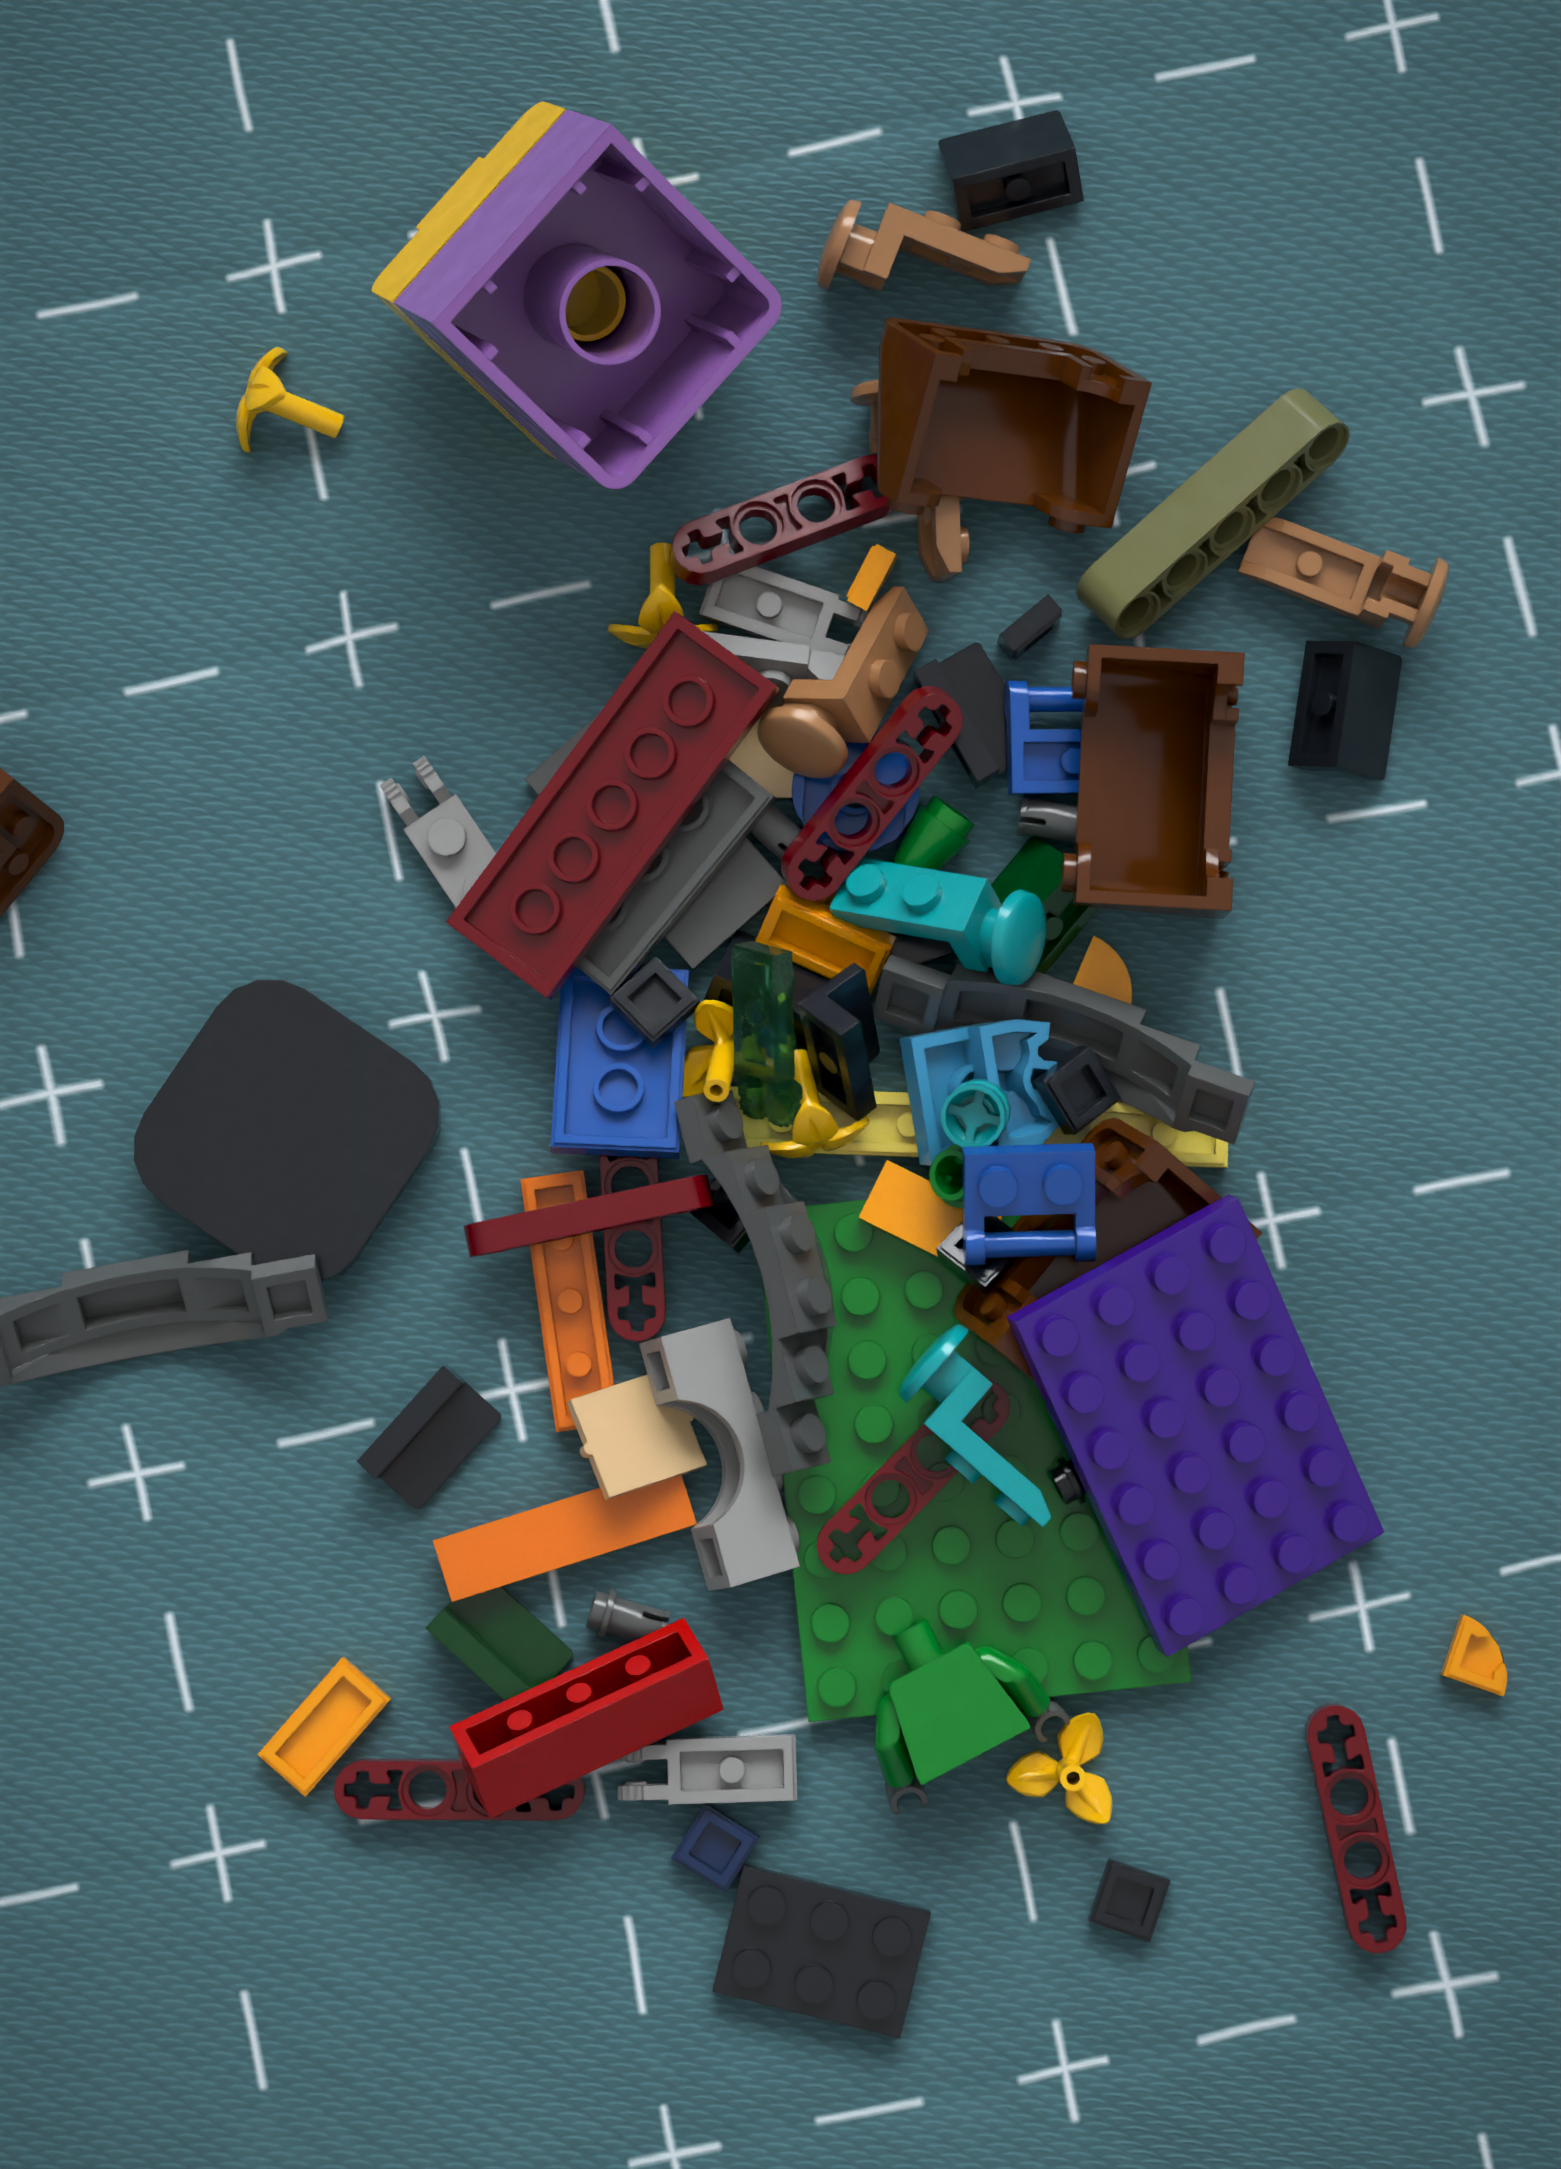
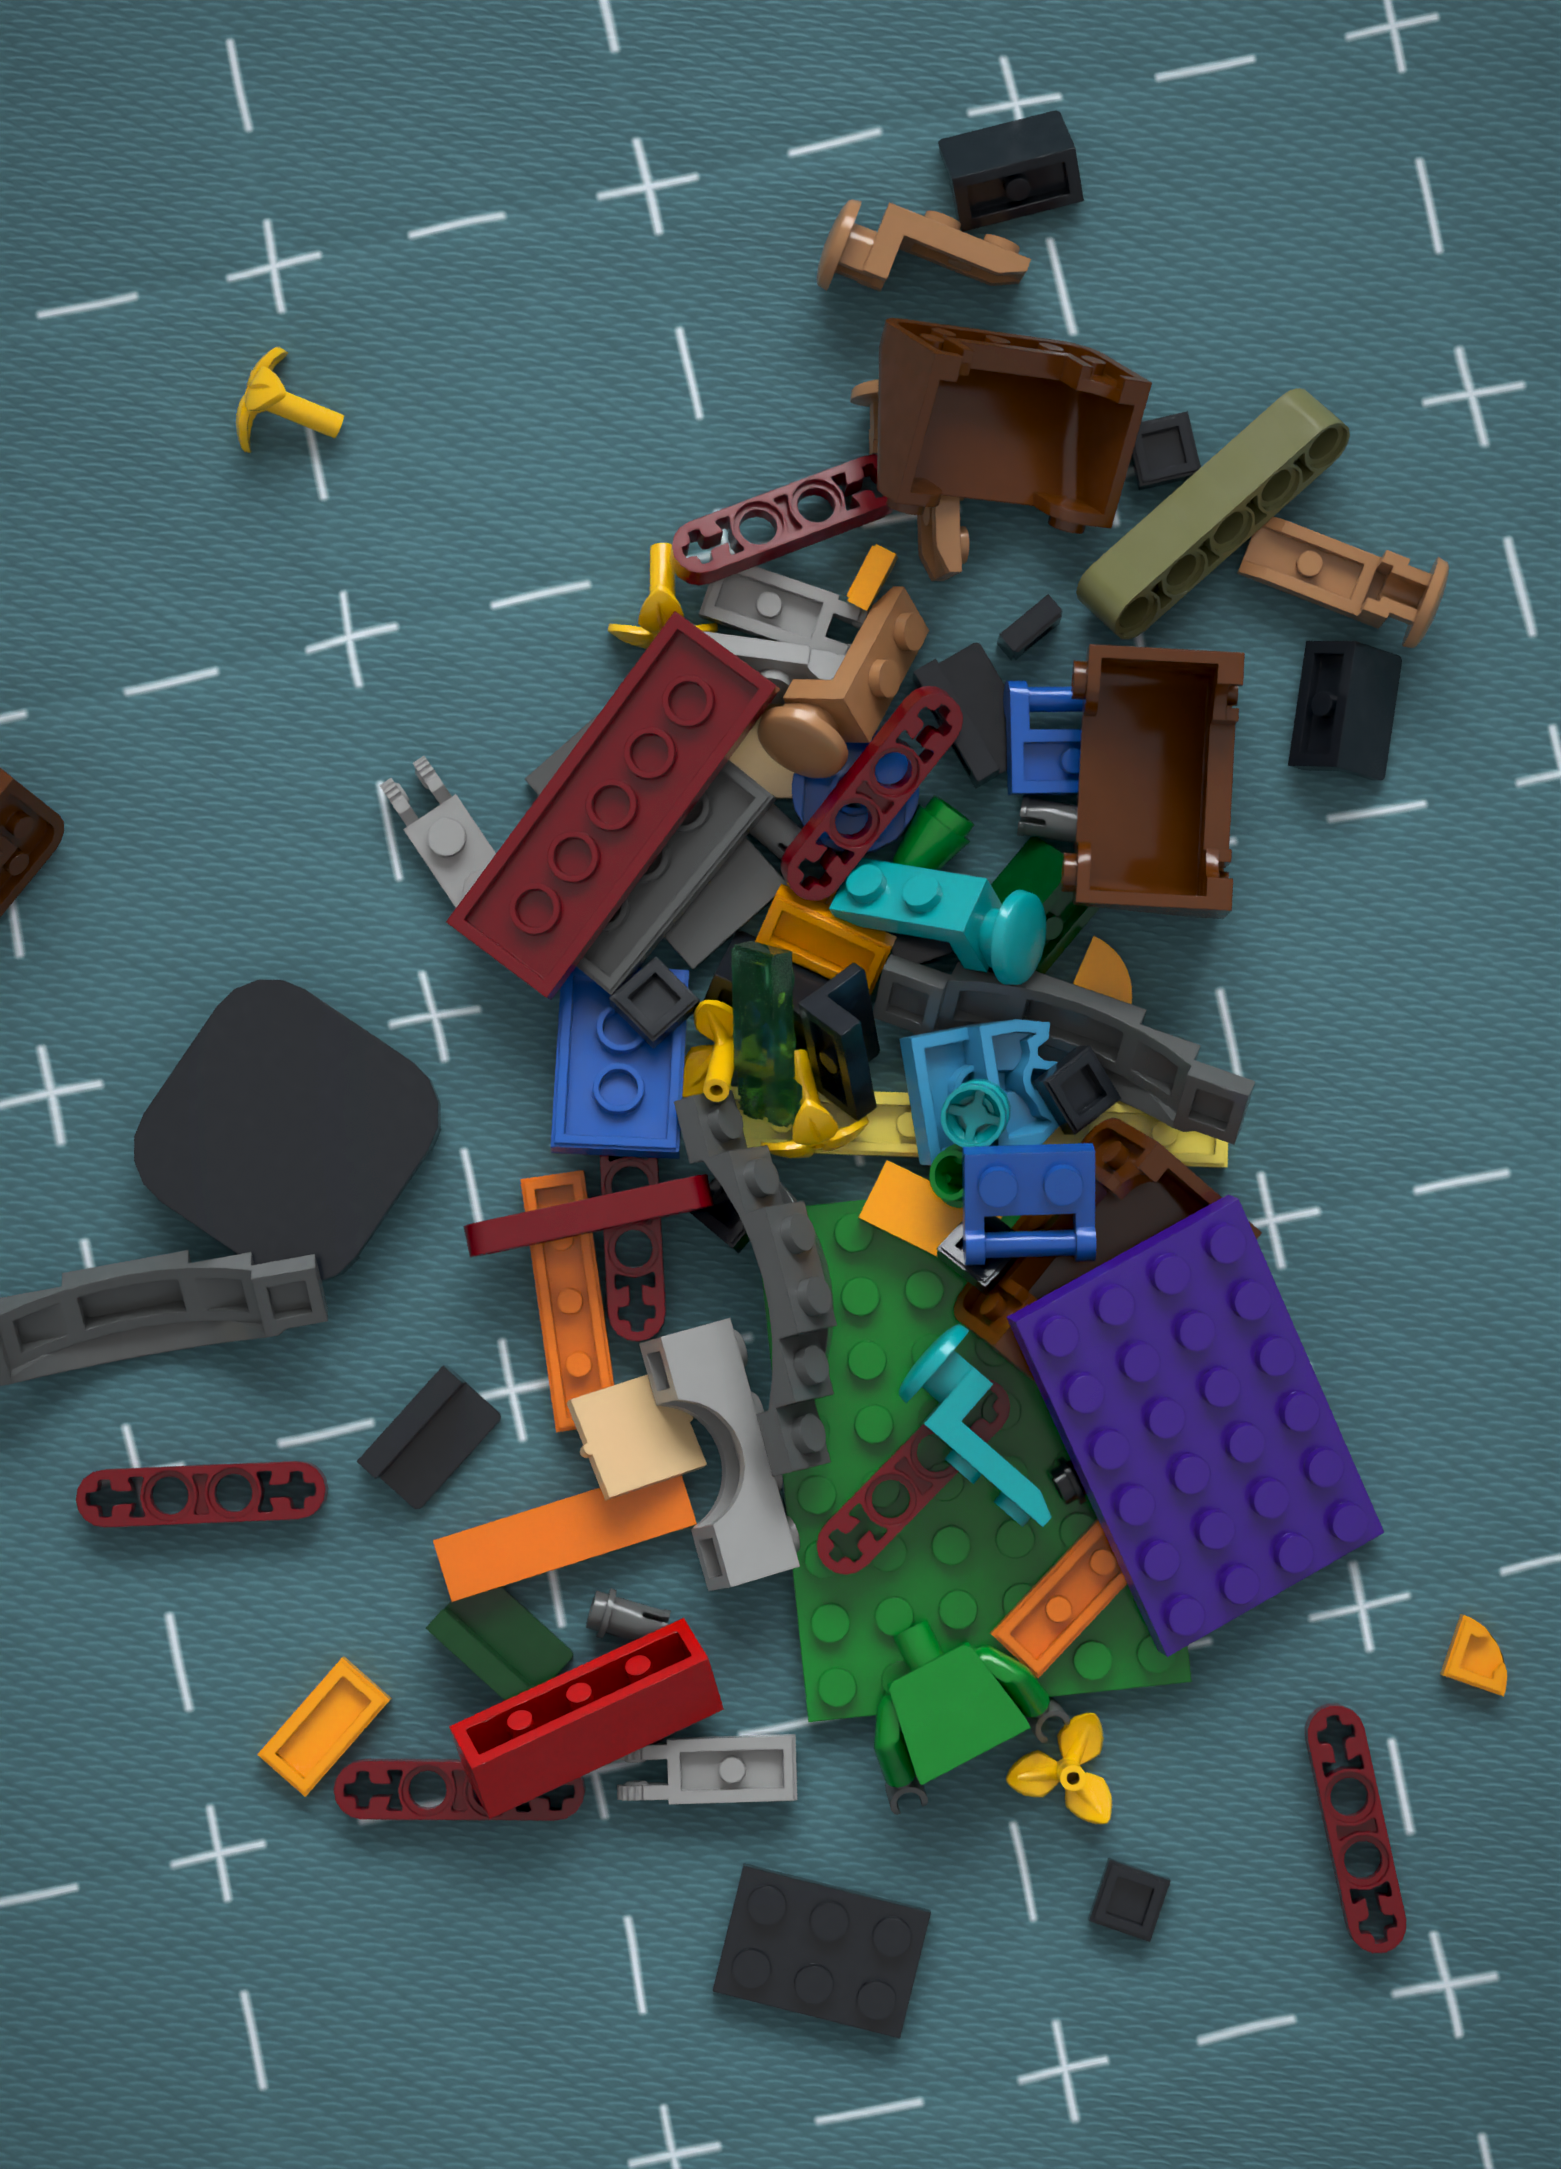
(202, 1491): none -> dark red beam
(580, 293): medium lavender piece -> none
(715, 1847): dark blue tile -> none
(1062, 1602): none -> orange tile
(1165, 451): none -> black tile

